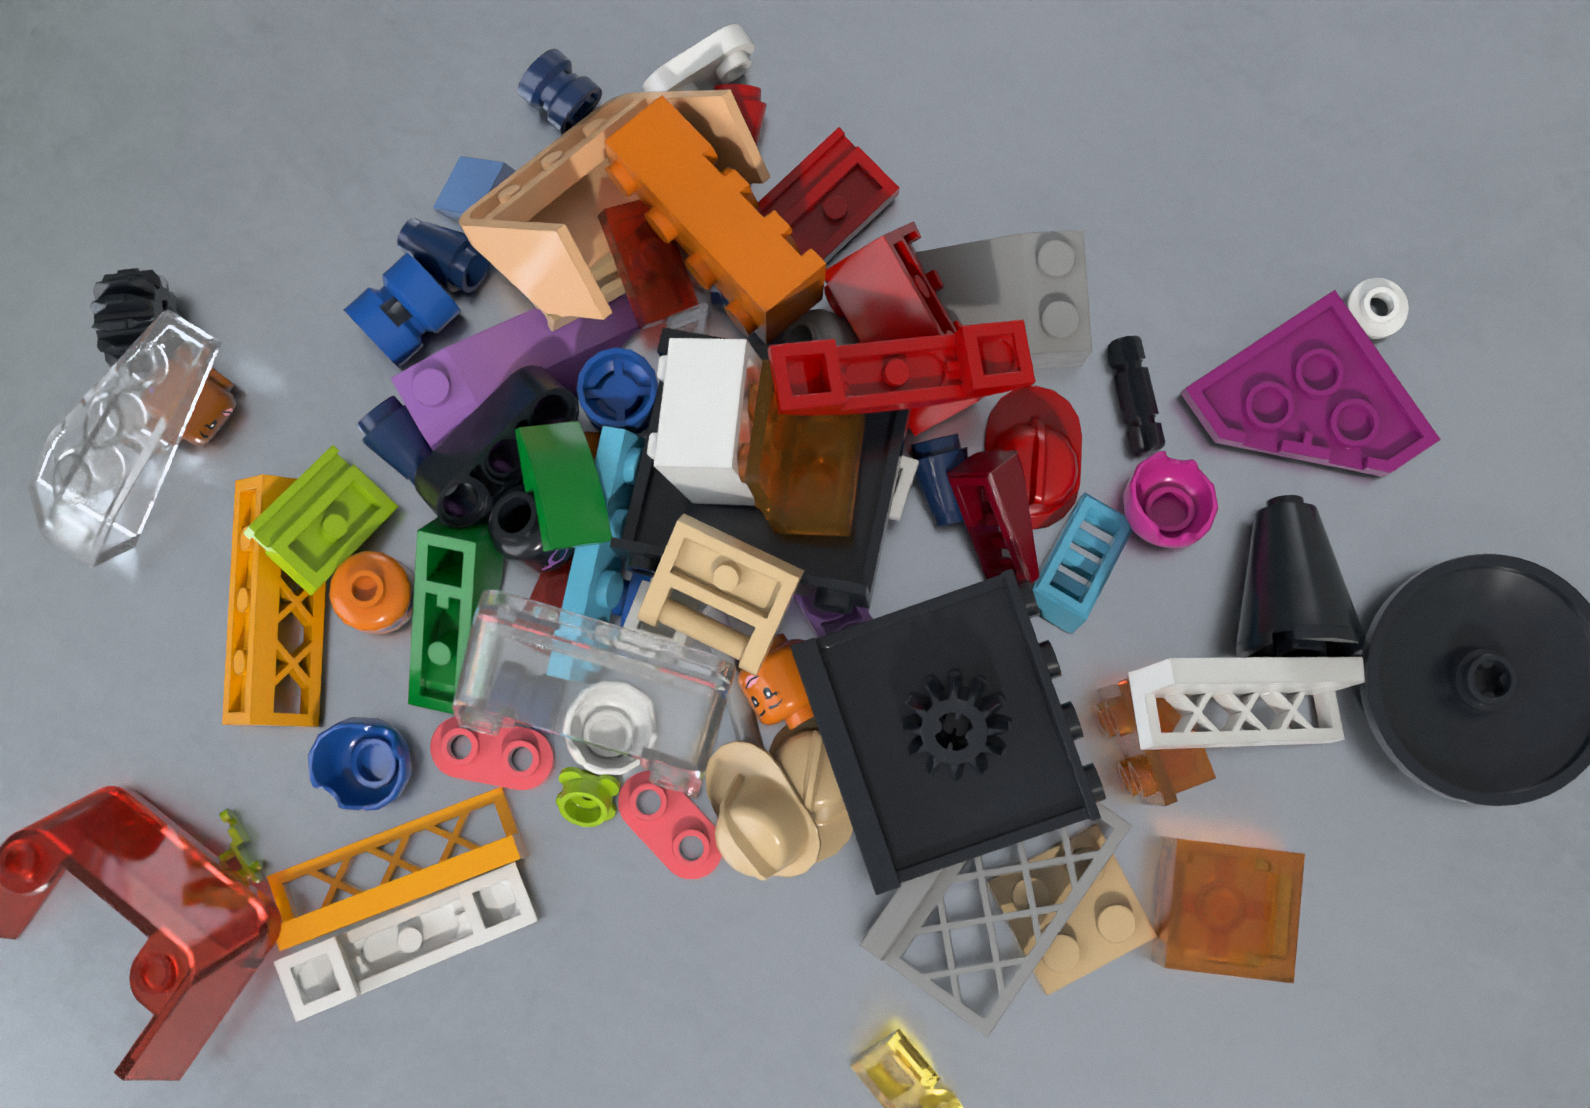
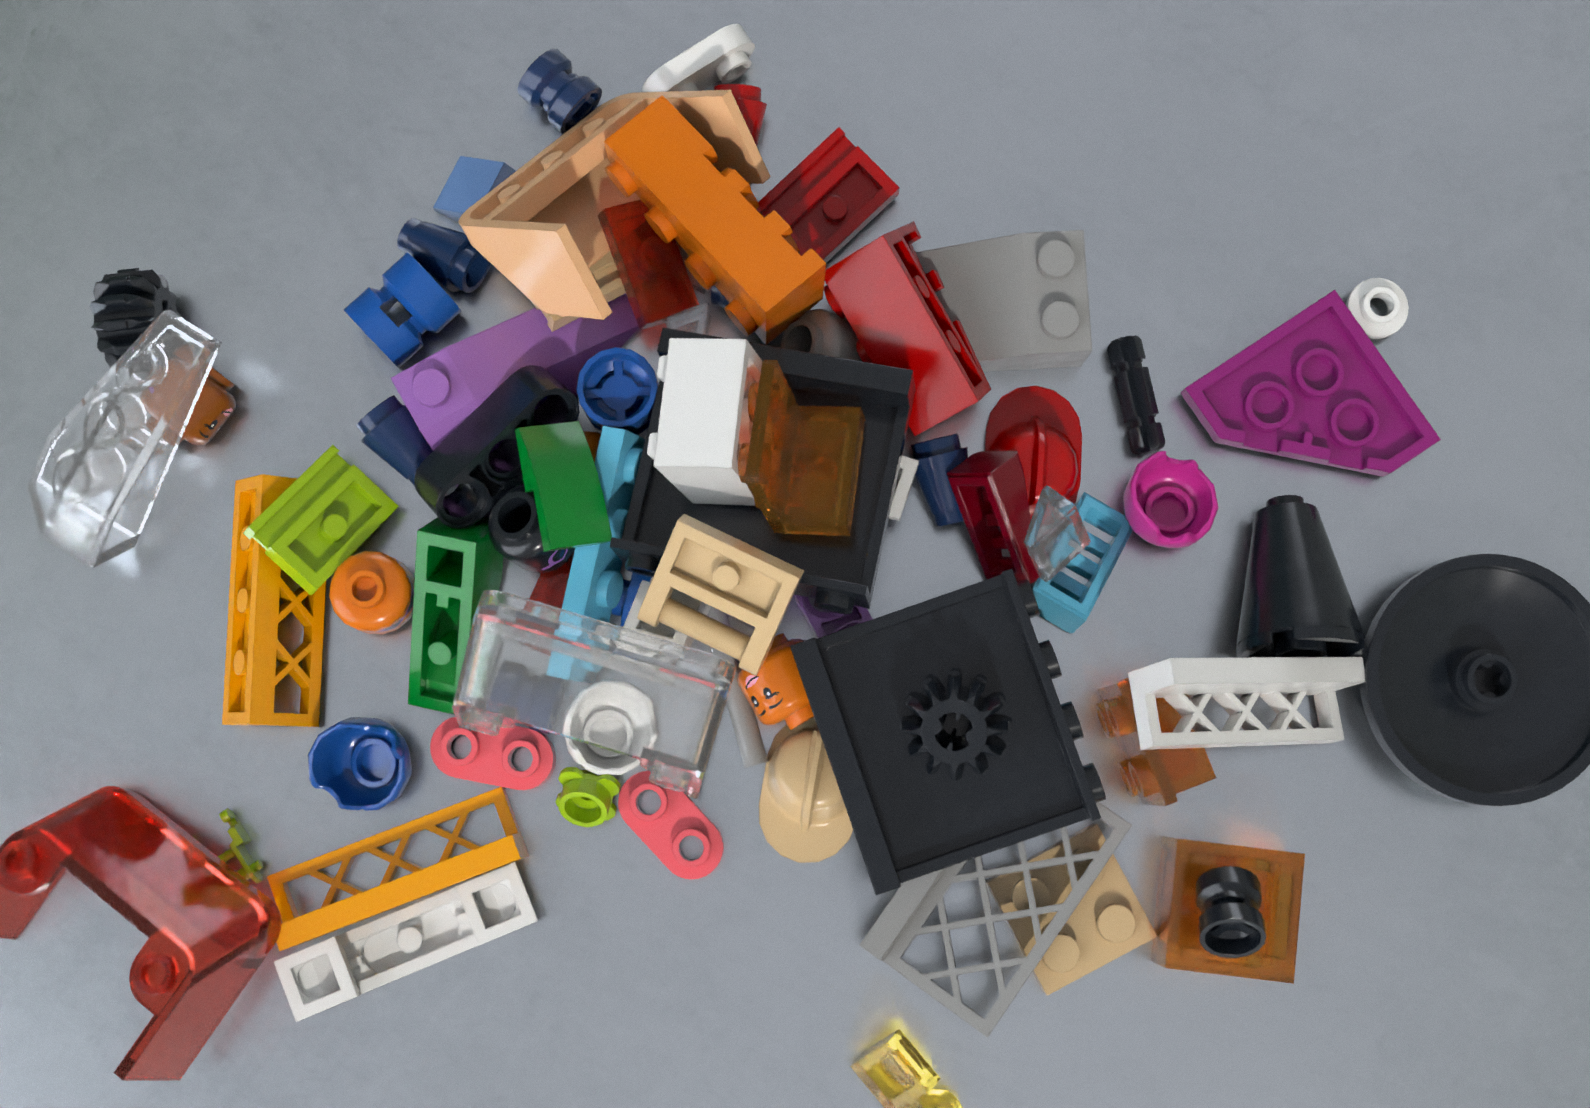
(760, 817): tan piece -> none
(900, 373): red slope -> none
(1054, 534): none -> clear slope
(1230, 912): none -> black wheel

